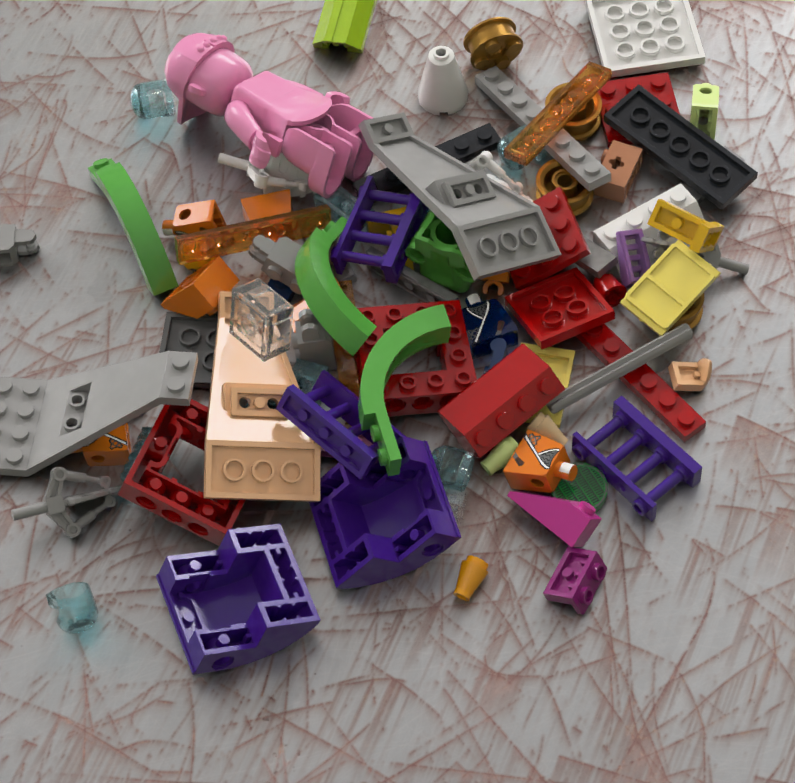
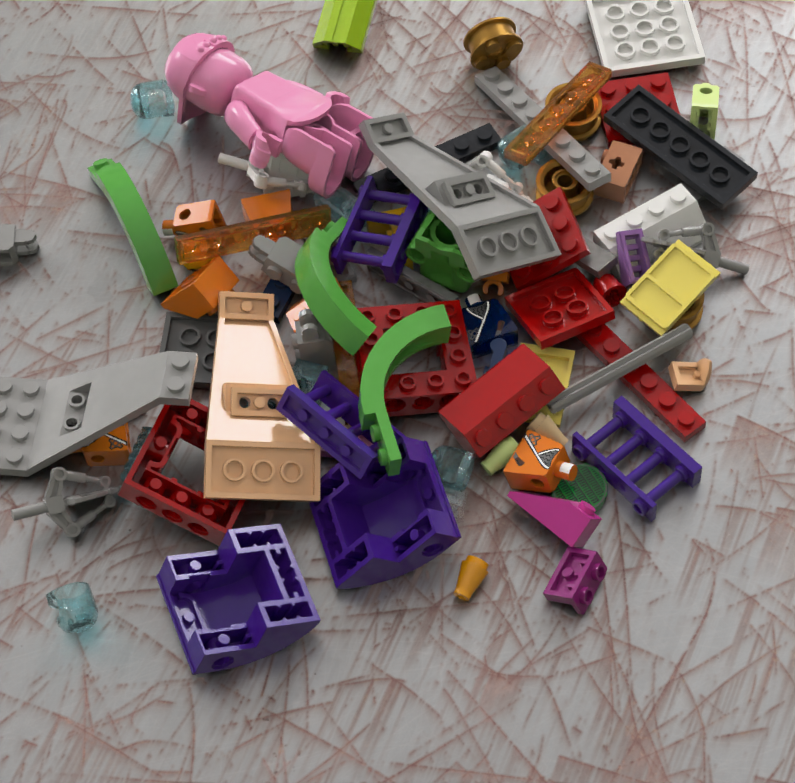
(261, 319): clear container -> none
(442, 83): white cone -> none
(682, 225): yellow bracket -> none

